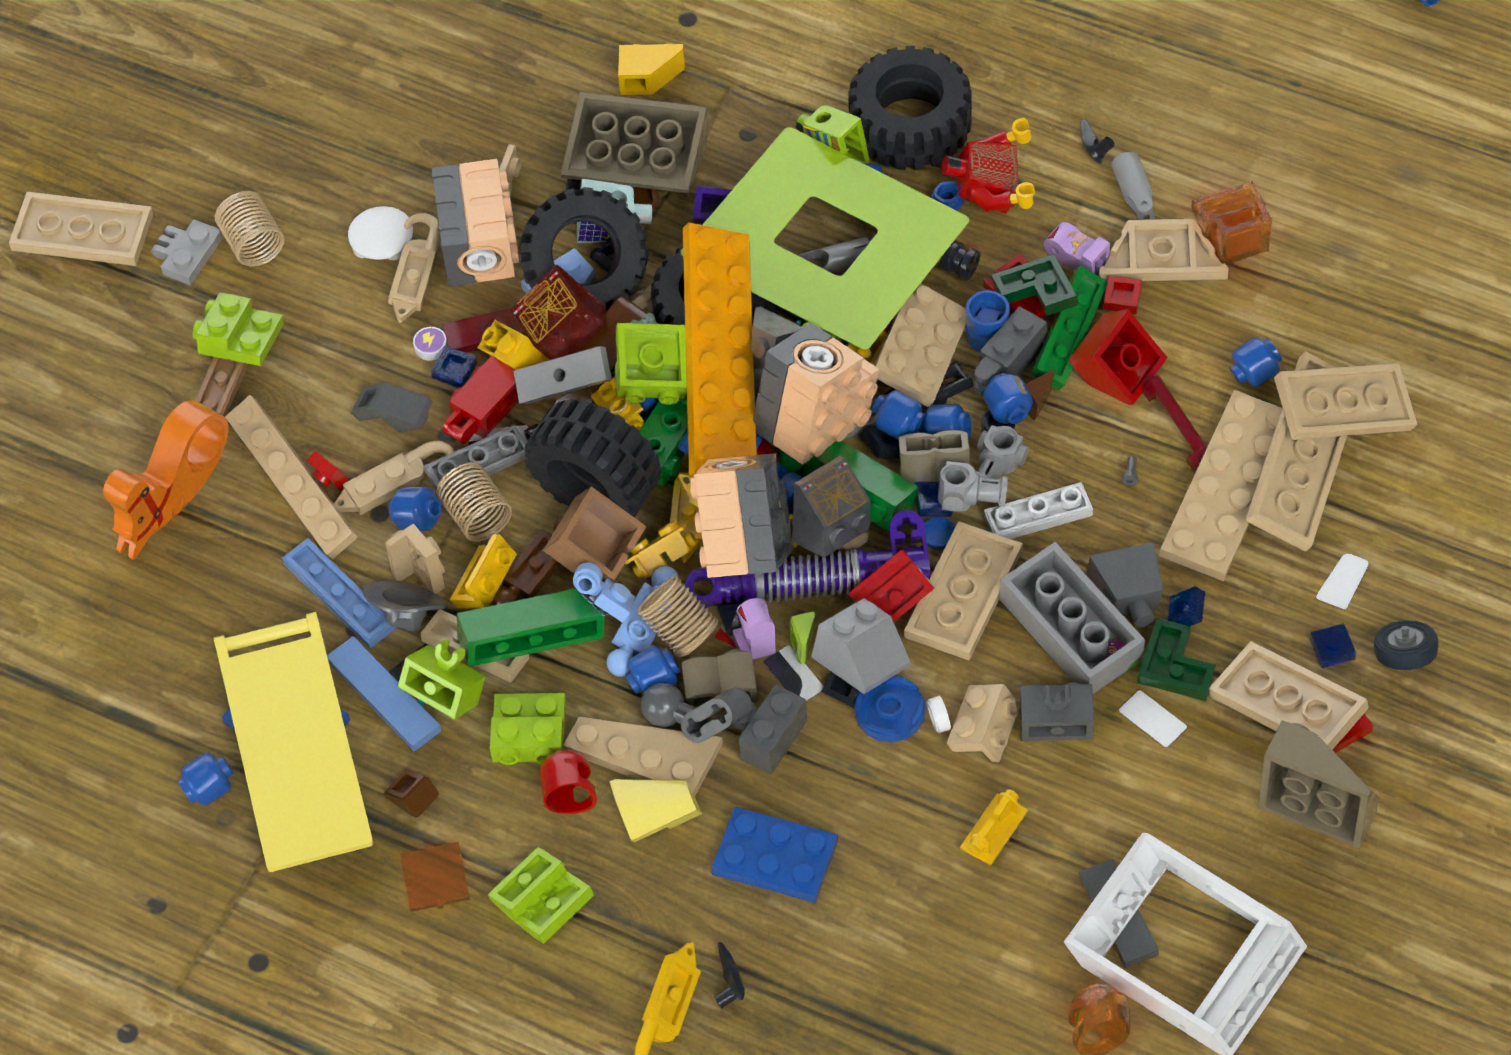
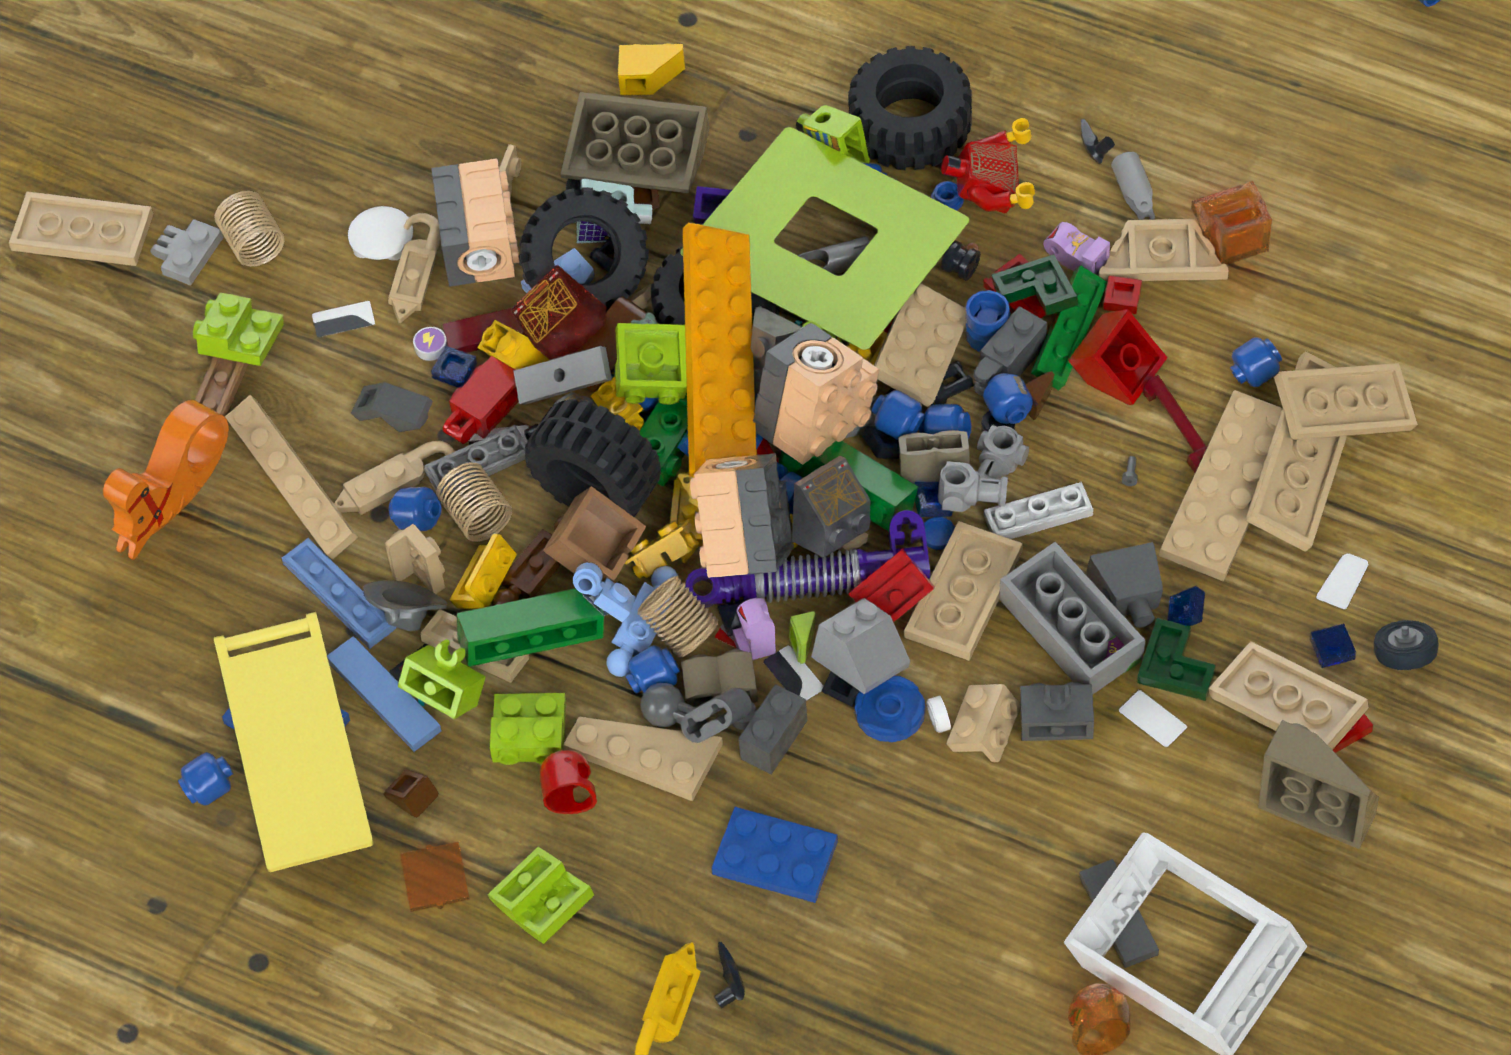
(326, 471): red plate -> none
(343, 319): none -> sticker
(653, 805): light yellow slope -> none
(994, 827): yellow hinge -> none

